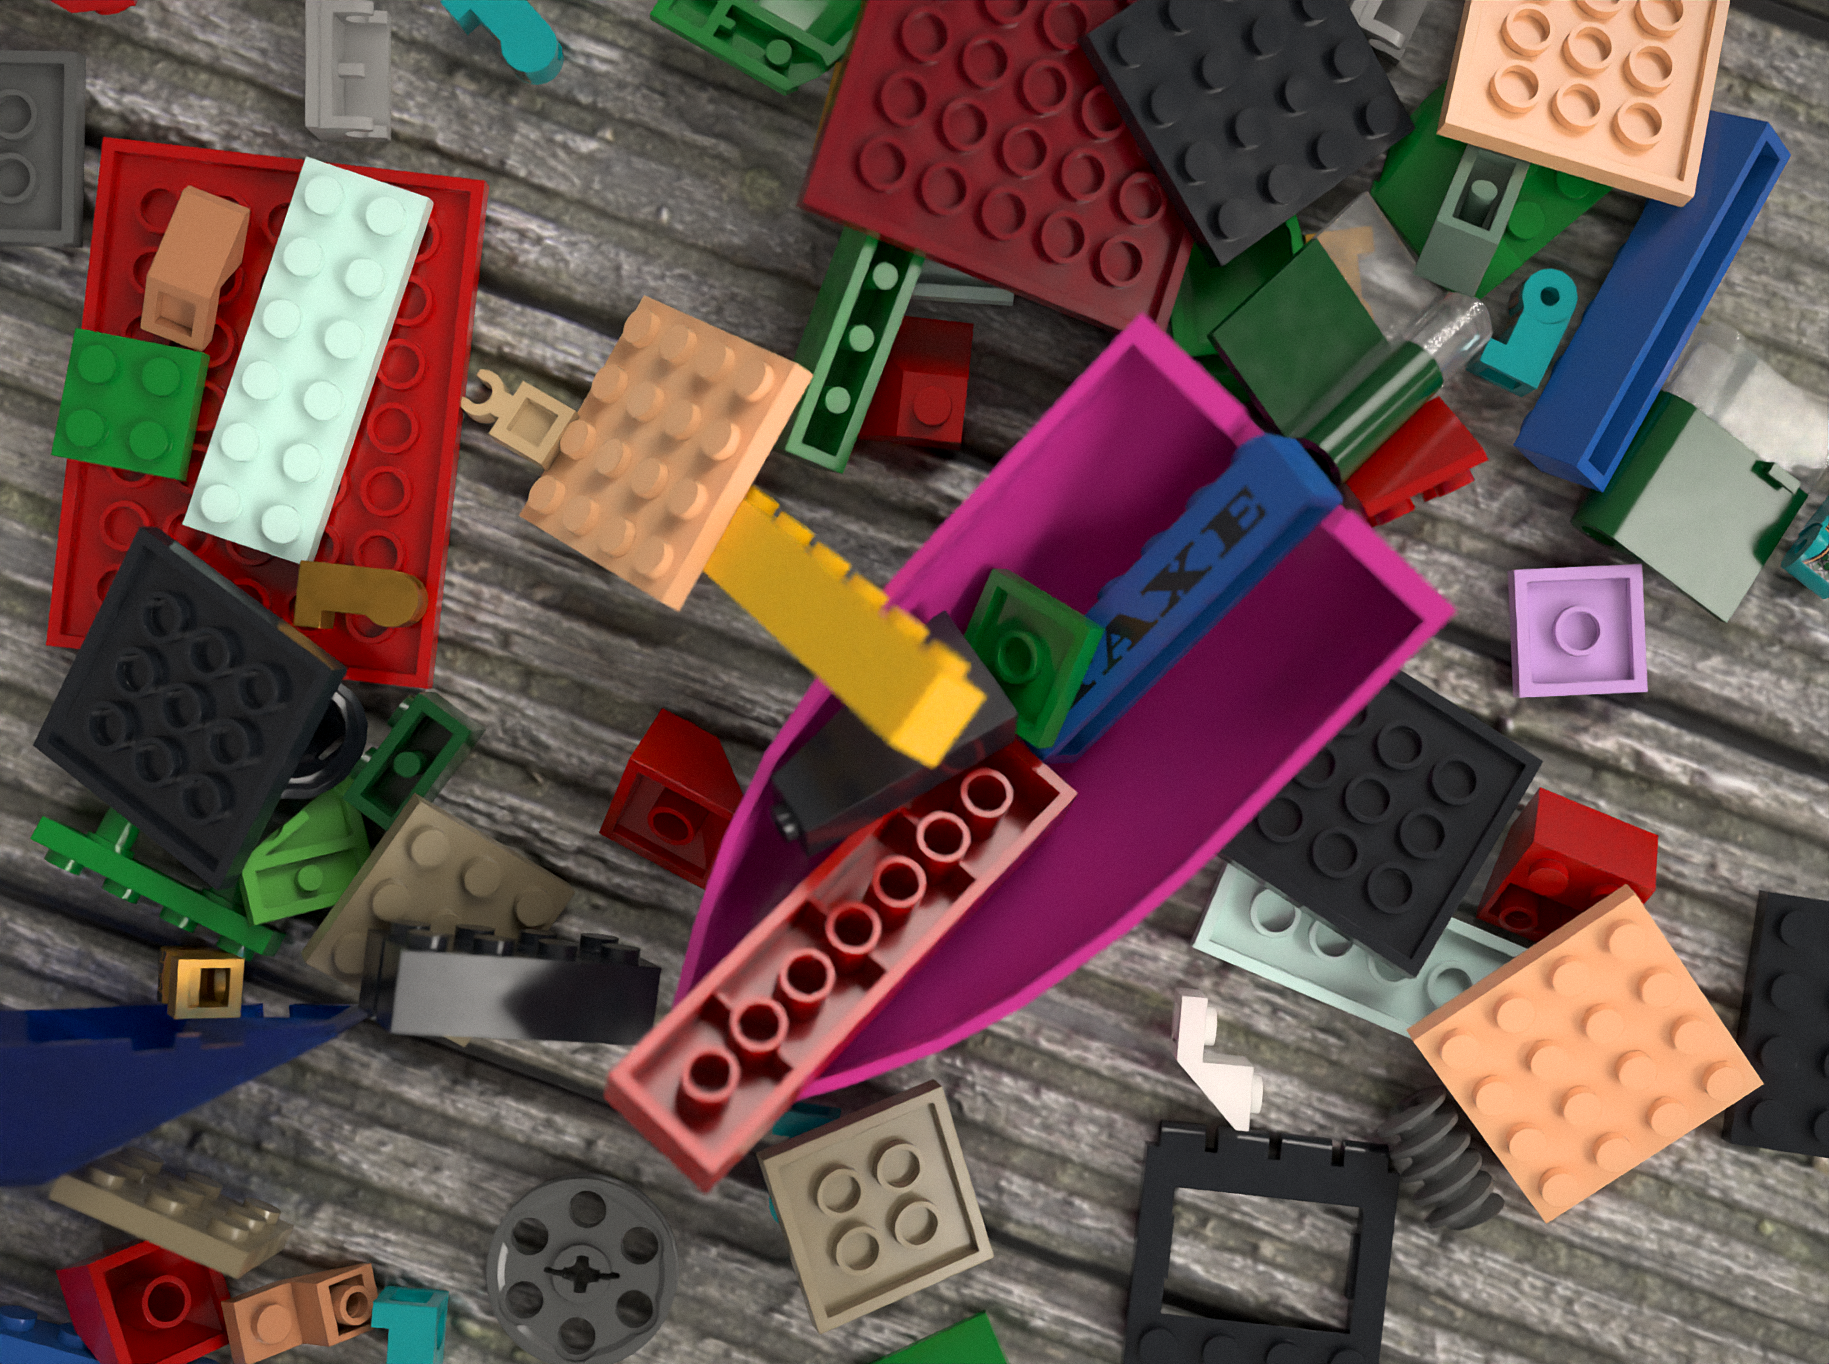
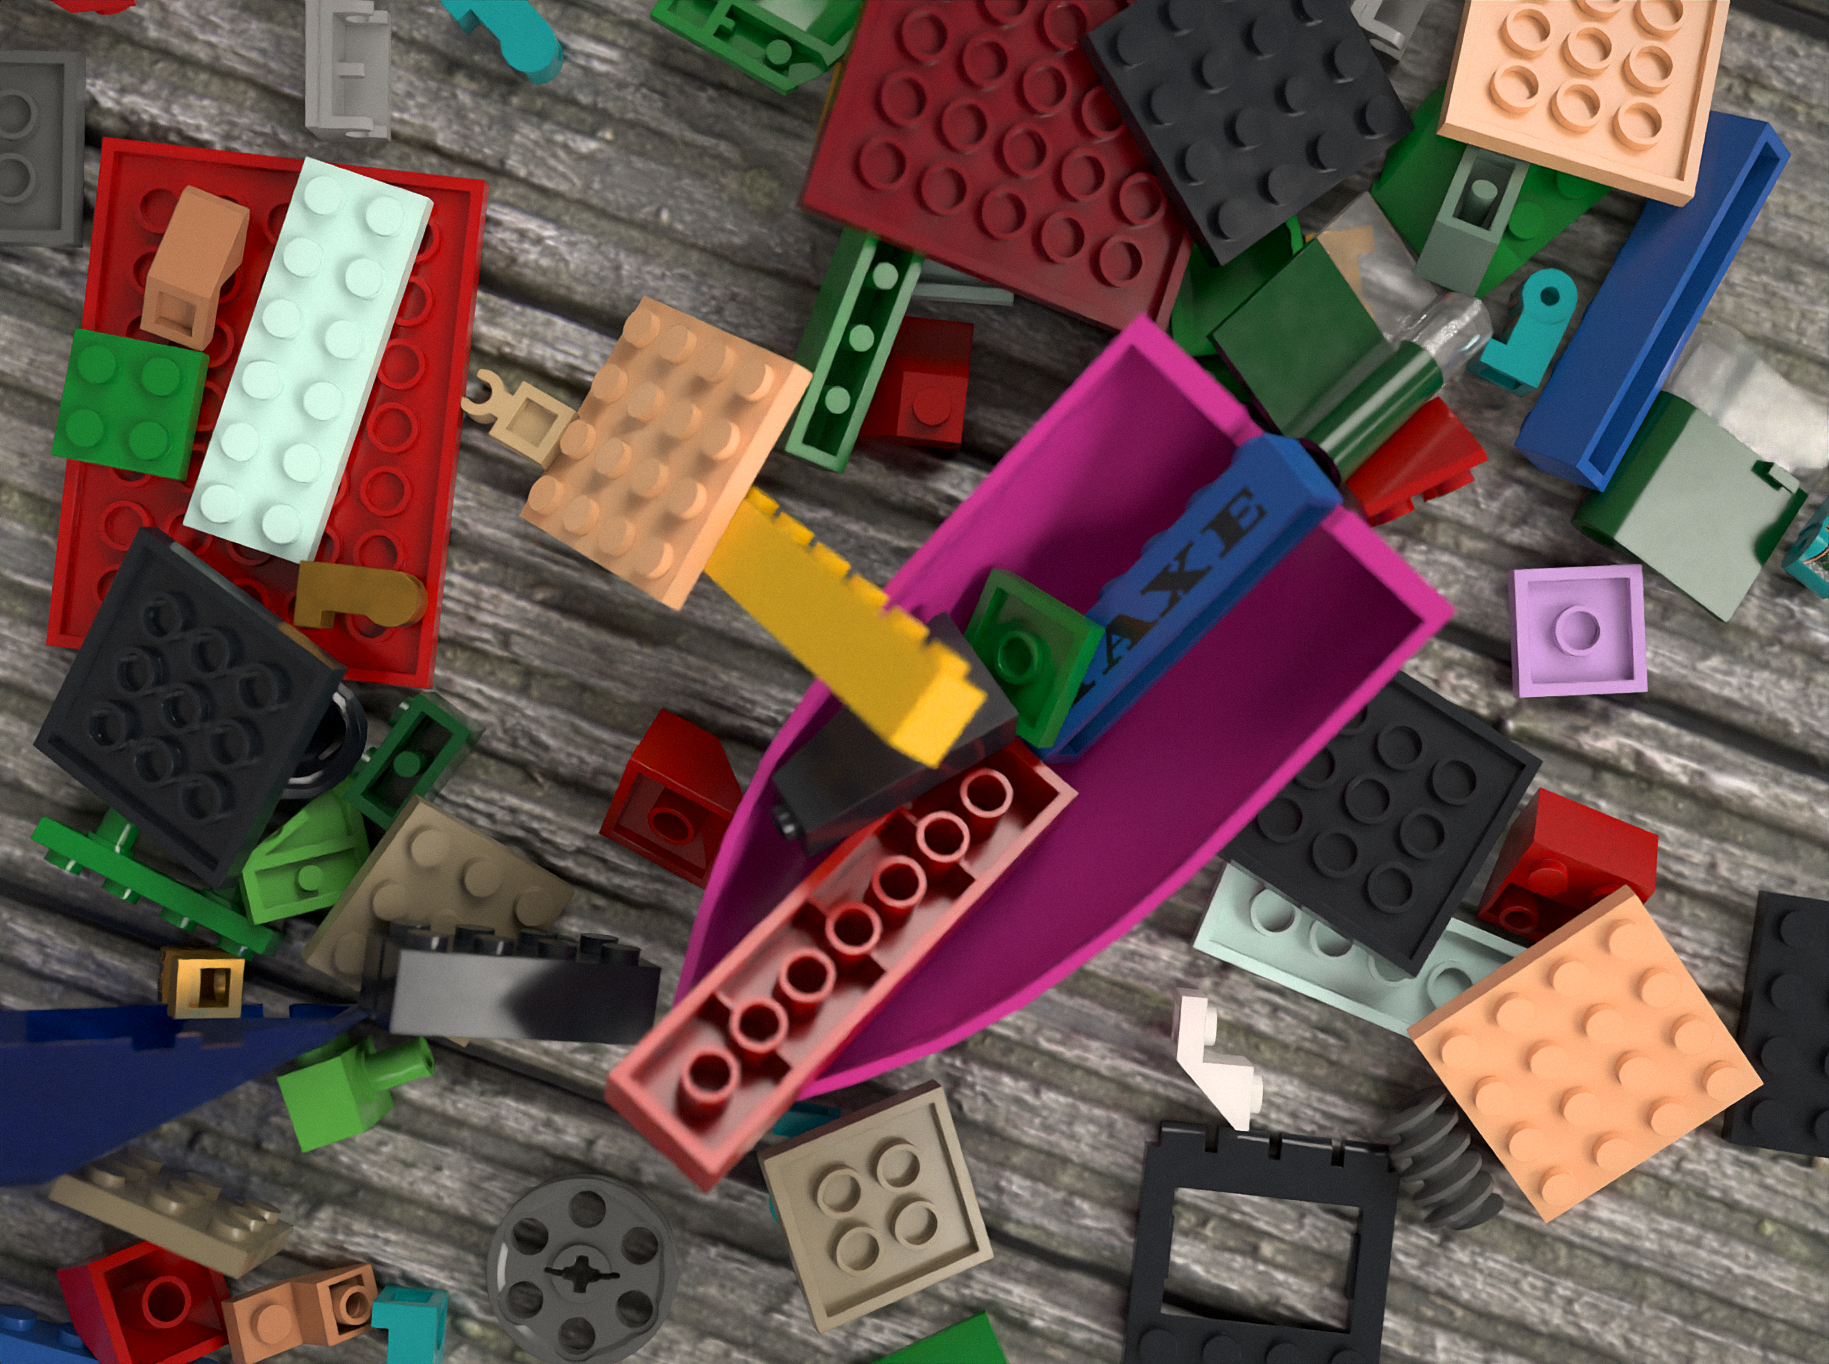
(346, 1086): none -> bright green brick

